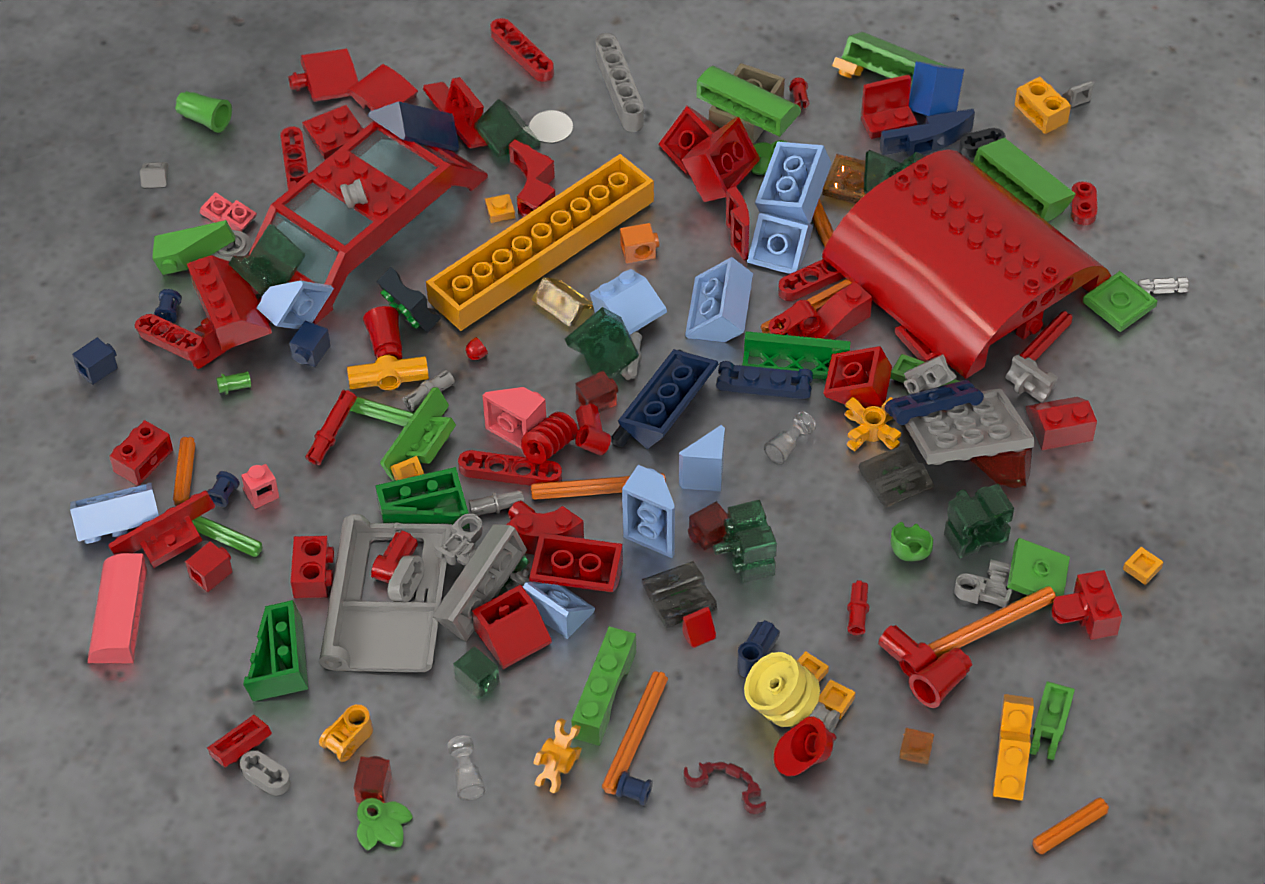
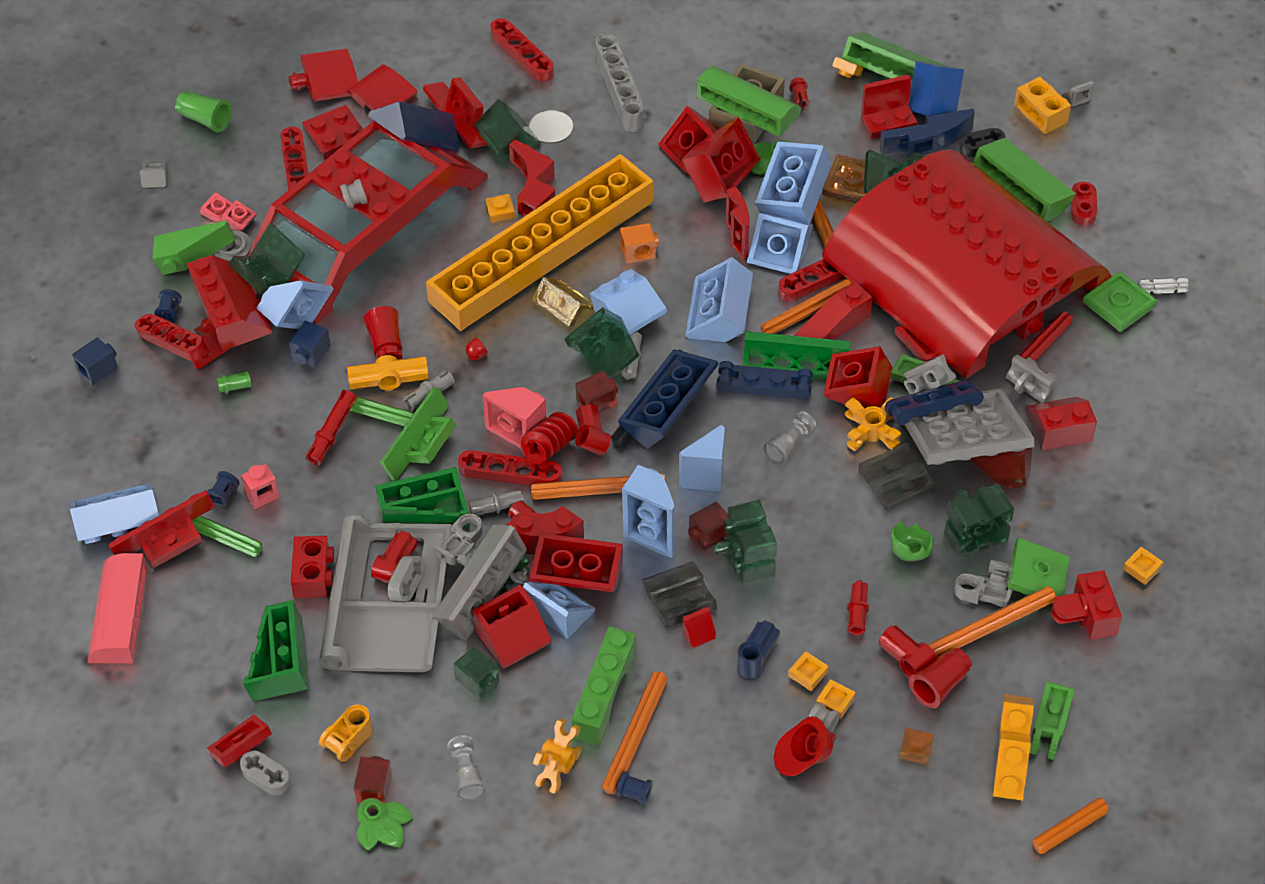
(141, 452): red brick -> none
(184, 470): orange axle -> none
(209, 566): red brick -> none
(407, 301): black brick -> none
(407, 468): light orange plate -> none
(732, 770): dark red piece -> none
(782, 689): light yellow wheel -> none
(797, 320): red piece -> none

